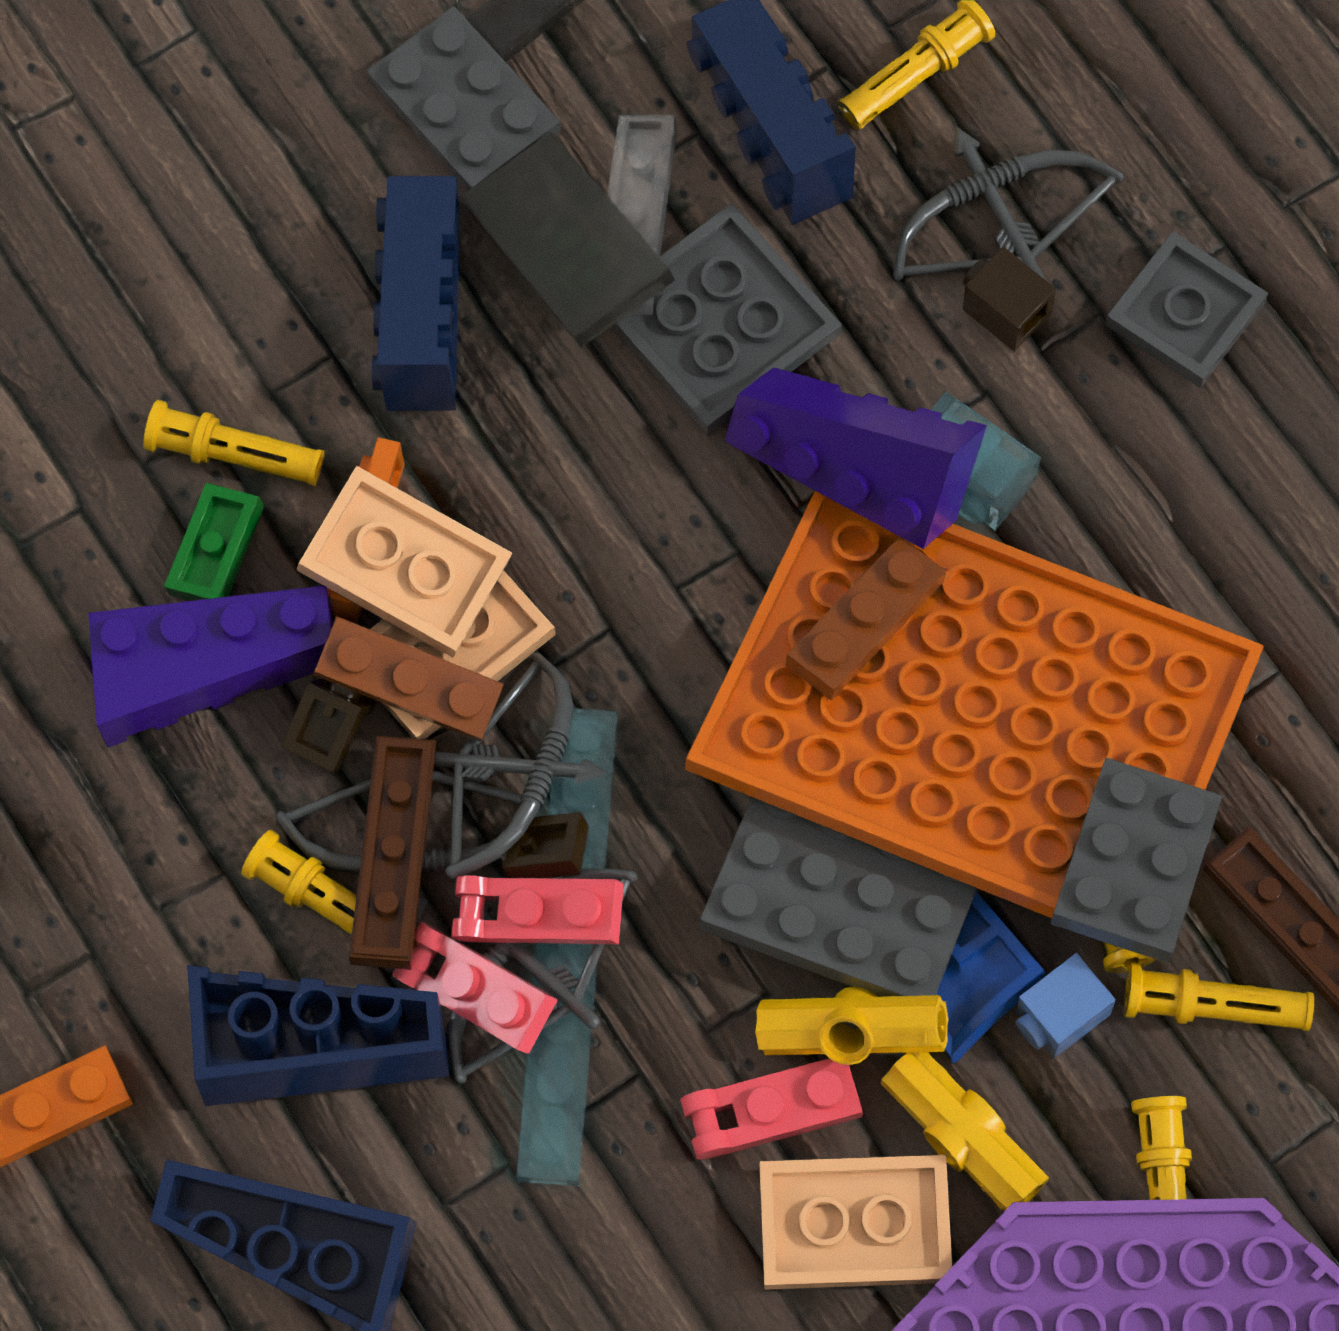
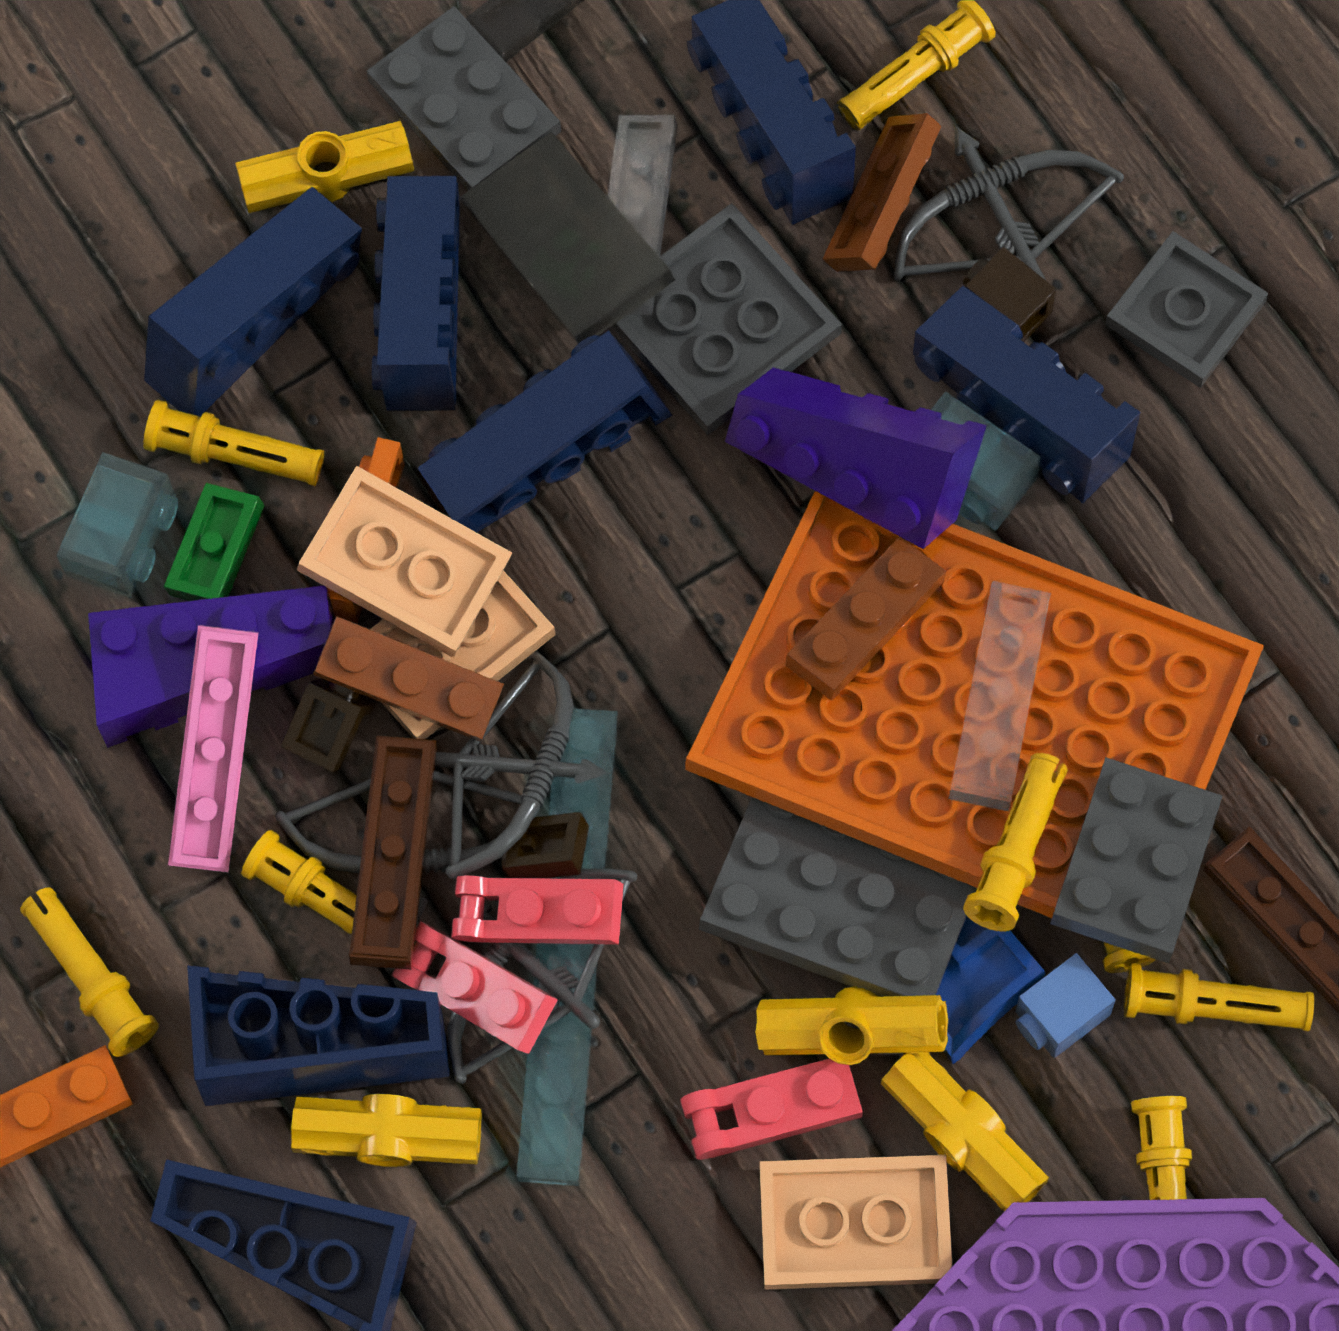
(102, 993): none -> yellow pin
(118, 525): none -> clear light blue brick
(213, 748): none -> bright pink tile
(247, 301): none -> dark blue wedge
(359, 159): none -> yellow piece
(386, 1130): none -> yellow piece
(542, 433): none -> dark blue wedge
(882, 192): none -> dark orange plate
(999, 696): none -> clear tile
(1010, 863): none -> yellow pin
(1026, 393): none -> dark blue wedge

